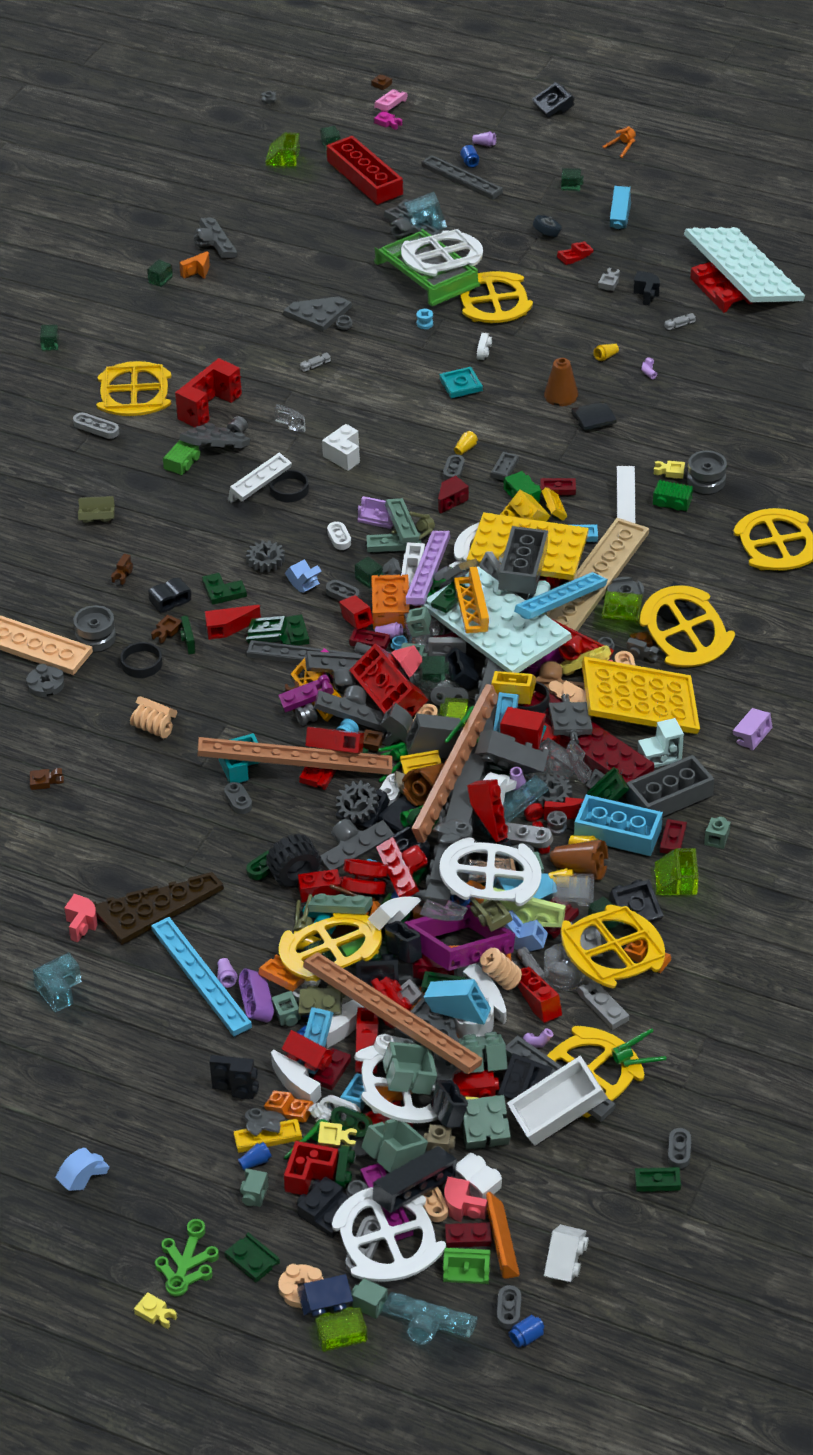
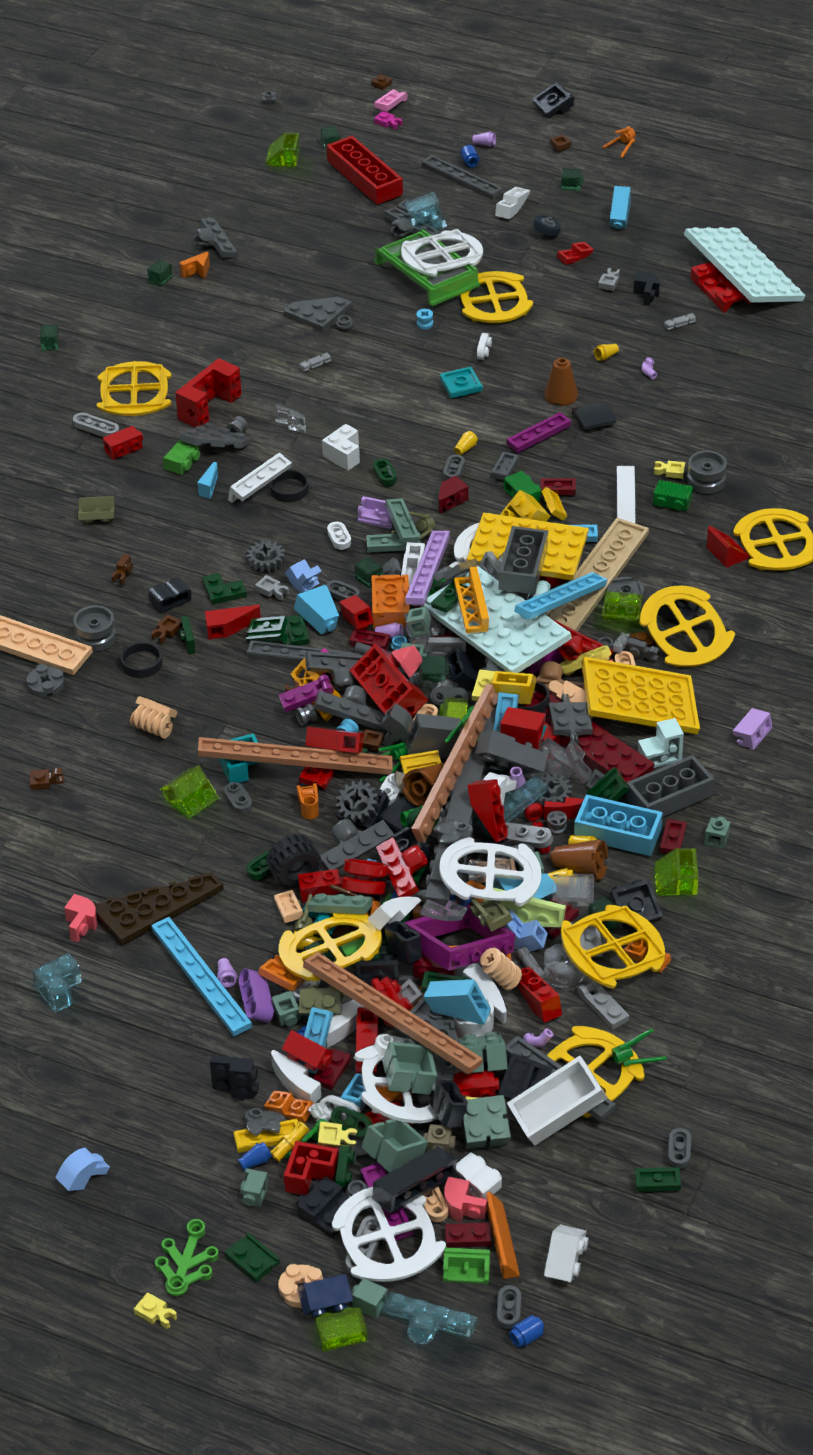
(122, 442): none -> red brick
(190, 792): none -> clear neon green slope
(207, 481): none -> medium azure slope
(270, 586): none -> light grey plate
(288, 906): none -> light nougat plate
(288, 1141): none -> yellow pin
(308, 801): none -> orange piece
(318, 609): none -> medium azure slope
(384, 472): none -> dark green plate
(484, 677): none -> light yellow plate
(511, 202): none -> white slope
(538, 432): none -> magenta plate
(560, 142): none -> reddish brown plate
(620, 642): none -> light grey axle
(724, 548): none -> red slope

